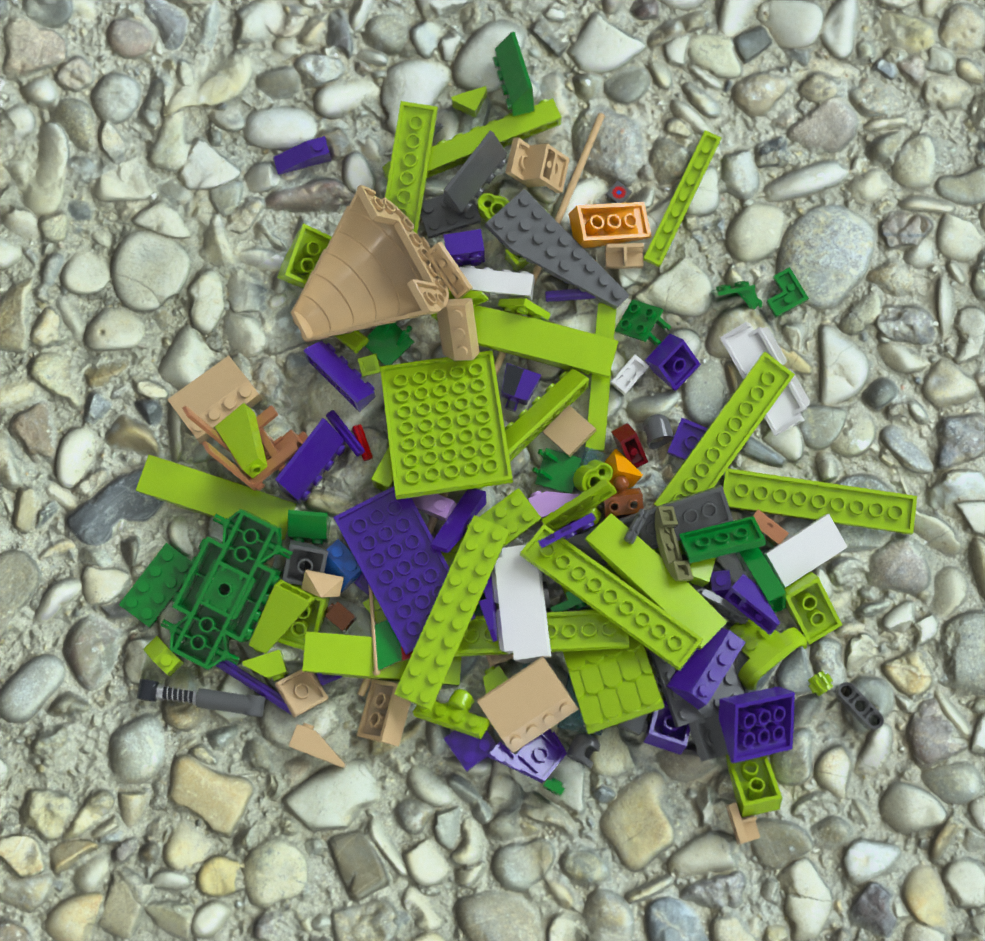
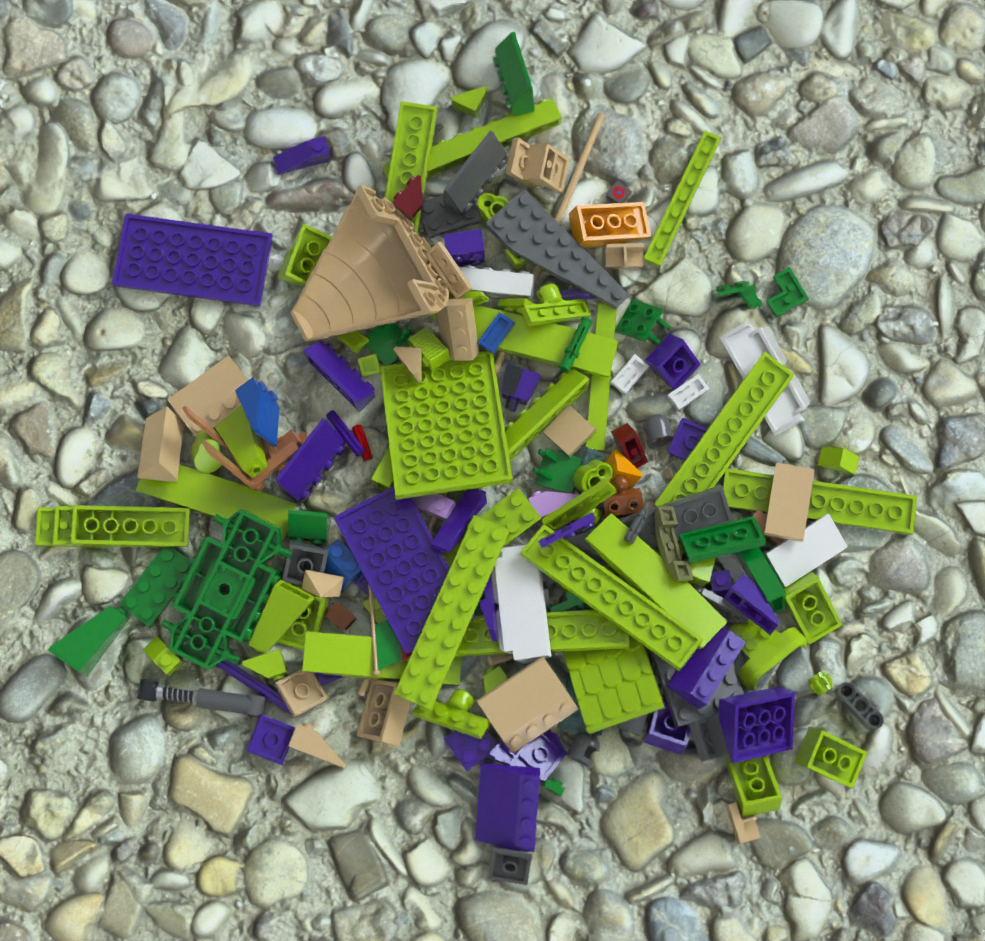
(91, 640): none -> green slope
(112, 526): none -> lime slope
(161, 446): none -> tan slope
(192, 260): none -> dark purple plate
(202, 460): none -> lime piece
(260, 408): none -> blue slope
(270, 739): none -> dark purple plate
(411, 199): none -> dark red slope
(411, 359): none -> tan slope
(432, 350): none -> lime brick
(496, 333): none -> blue tile
(508, 806): none -> dark purple slope
(510, 866): none -> dark grey slope
(554, 308): none -> lime plate
(567, 363): none -> green pin
(688, 392): none -> white plate
(789, 502): none -> tan tile
(830, 757): none -> lime slope
(838, 460): none -> lime slope

